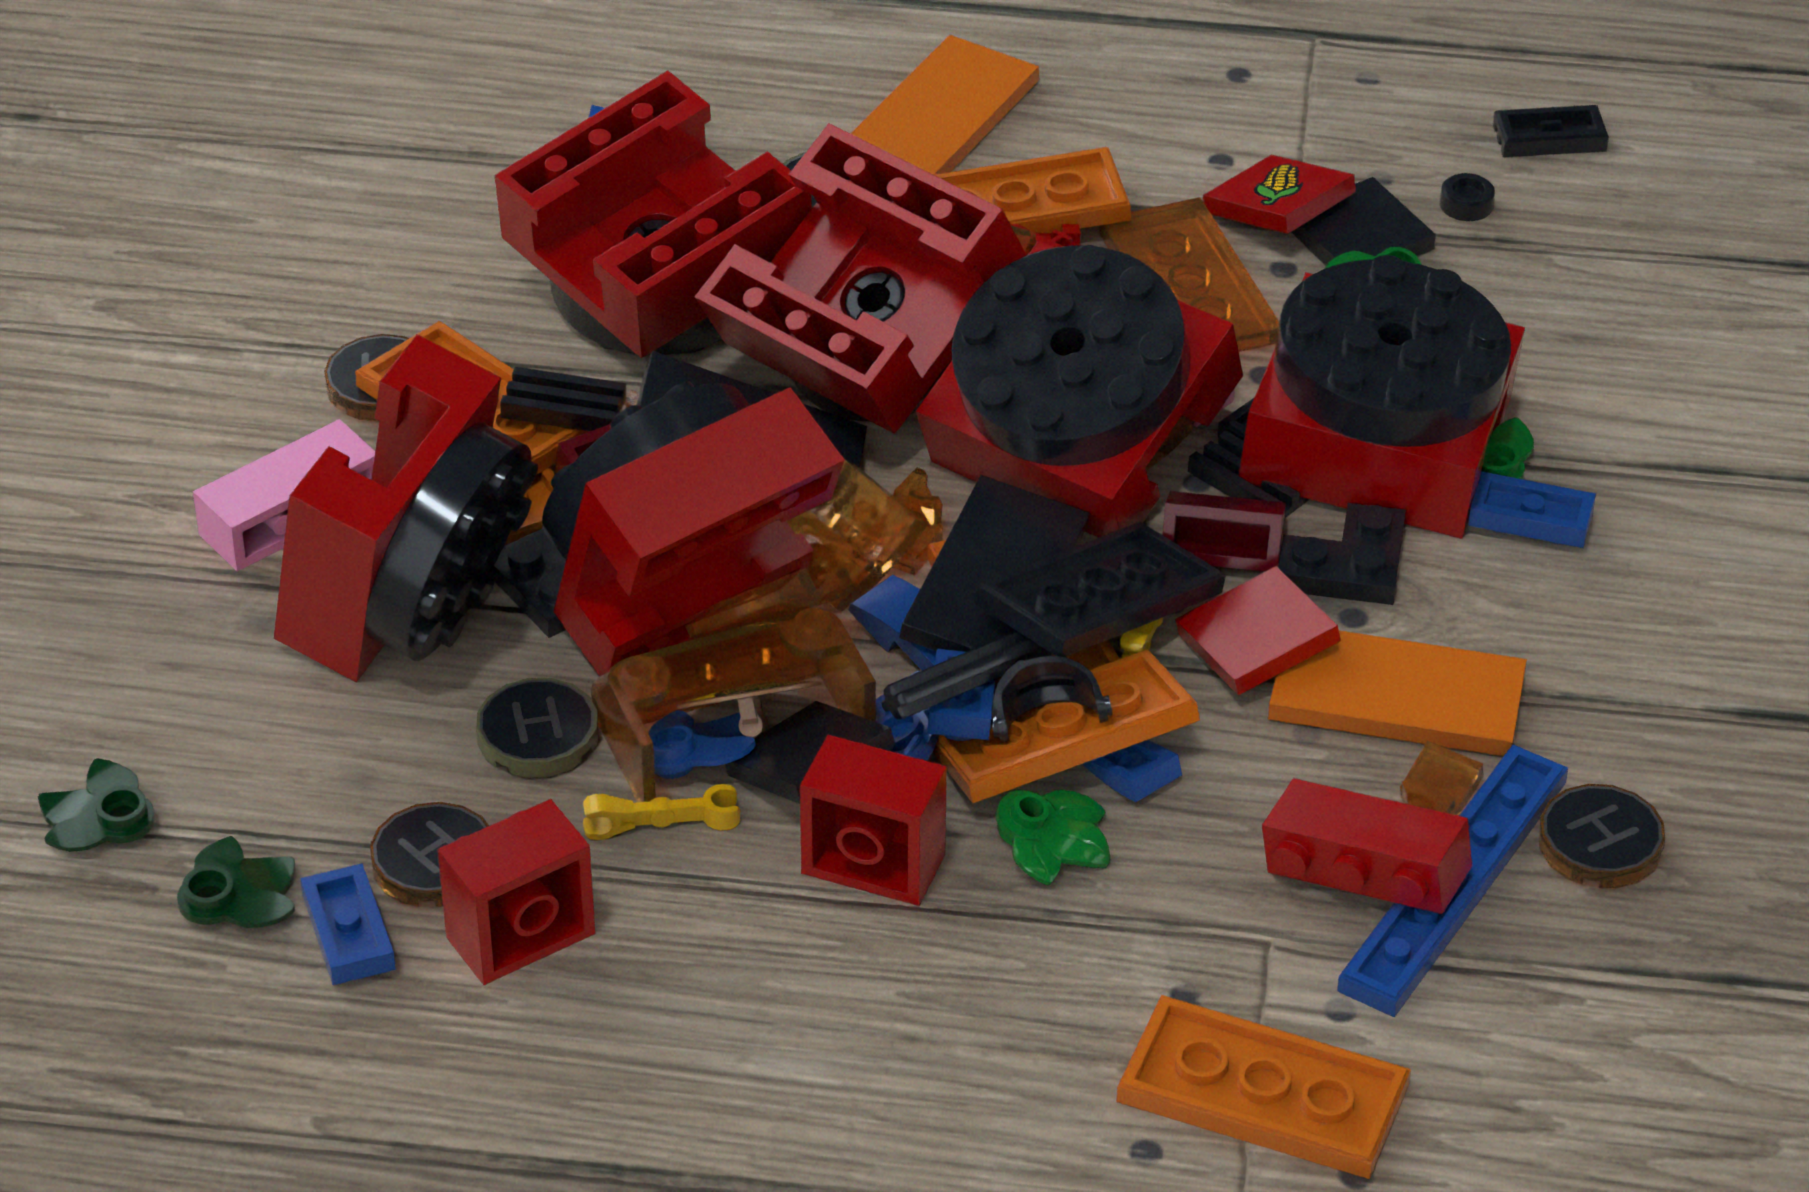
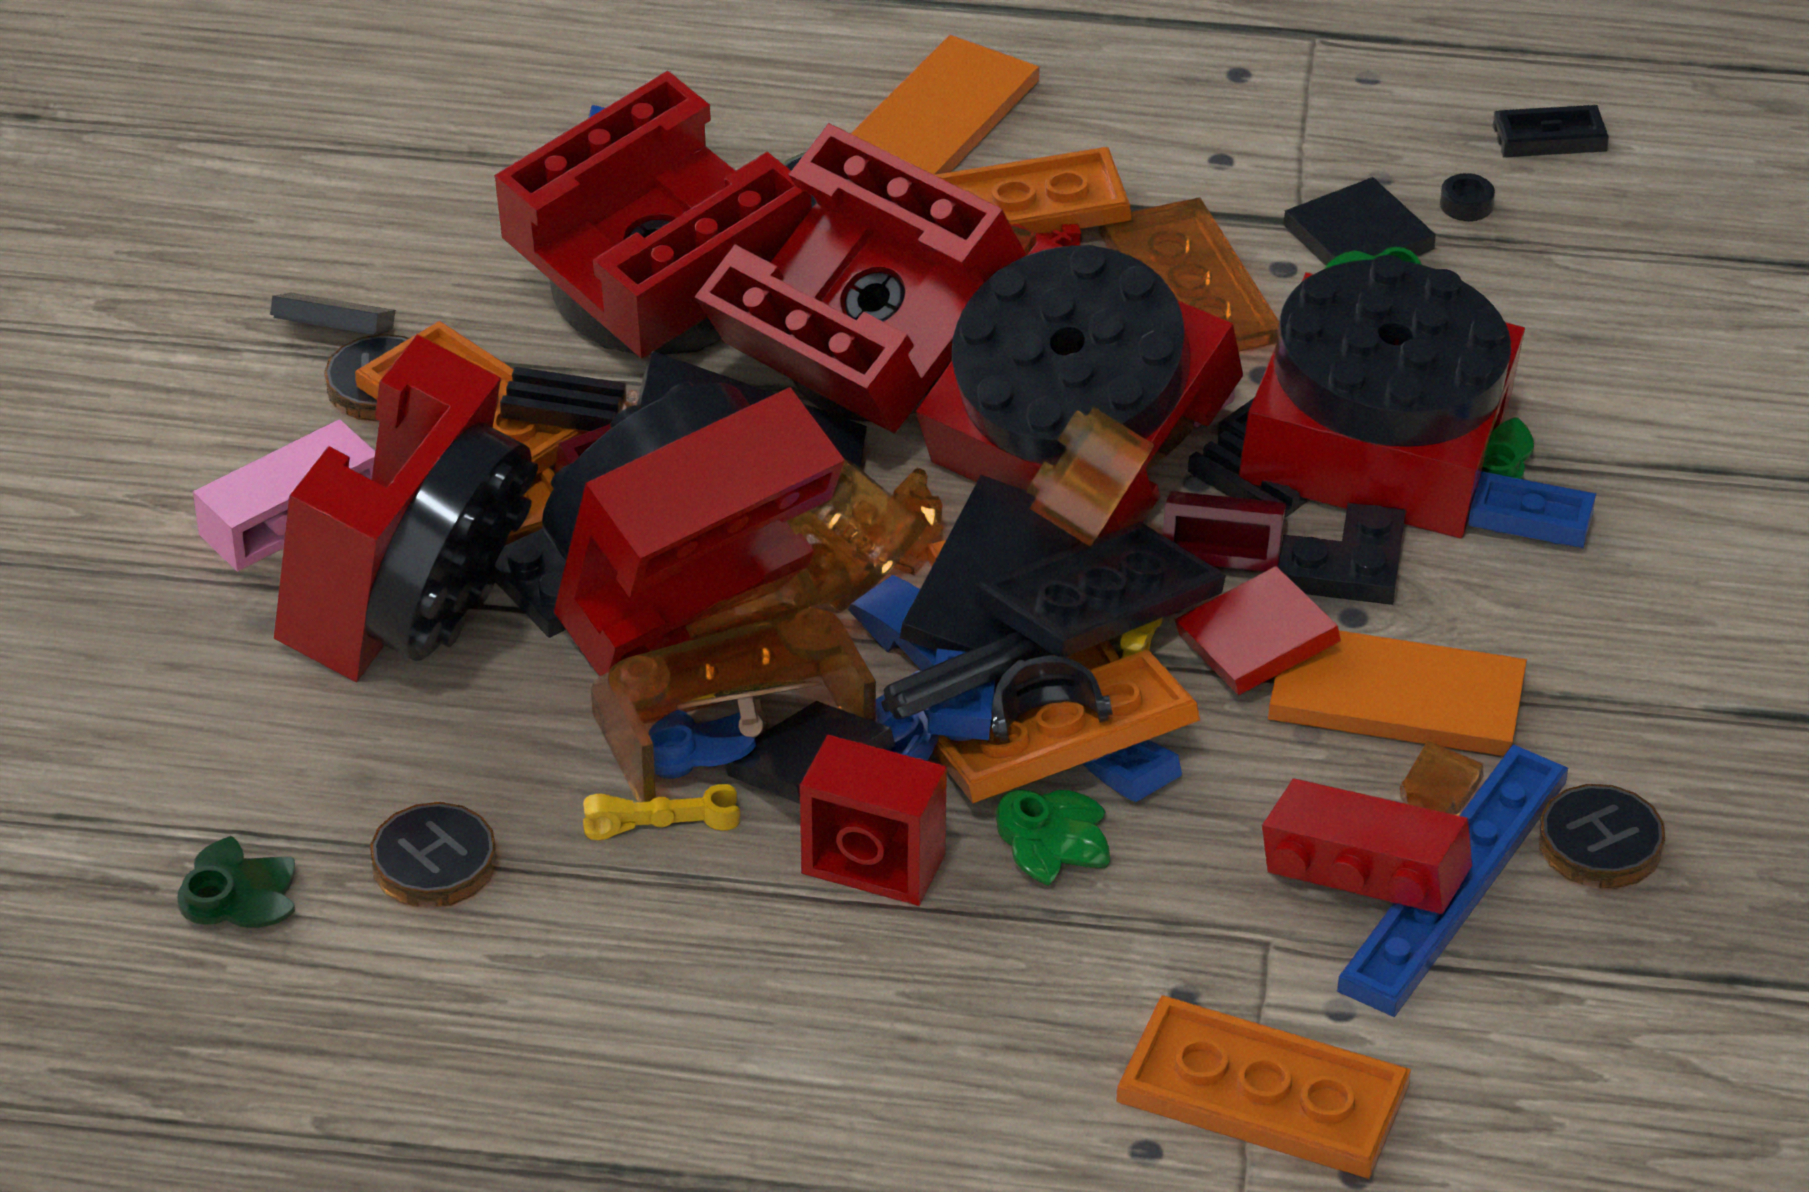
(106, 811): dark green plate -> none
(332, 313): none -> black tile
(347, 924): blue plate -> none
(517, 891): red brick -> none
(537, 727): tile -> none
(1090, 474): none -> clear orange brick
(1279, 193): red tile -> none

